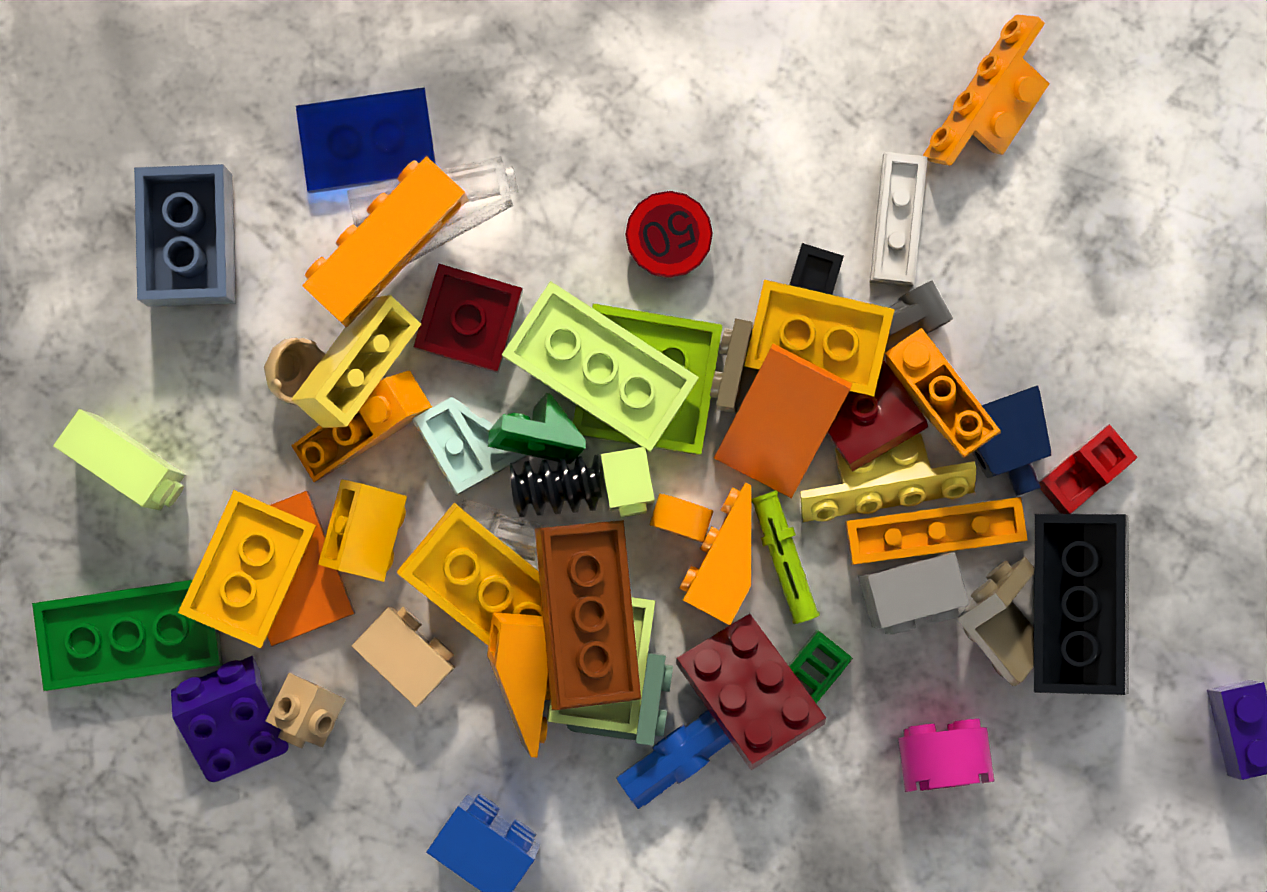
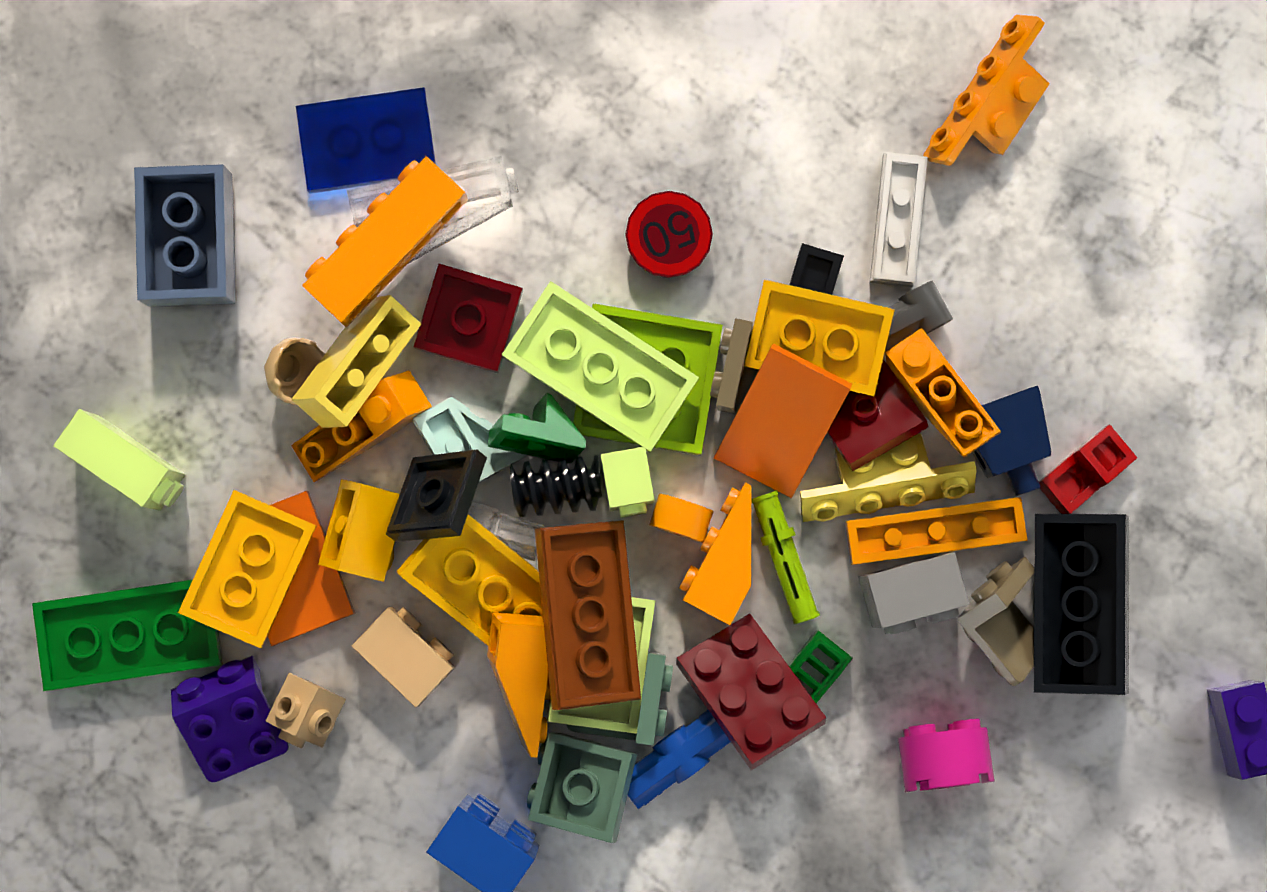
(436, 496): none -> black tile
(581, 786): none -> sand green plate

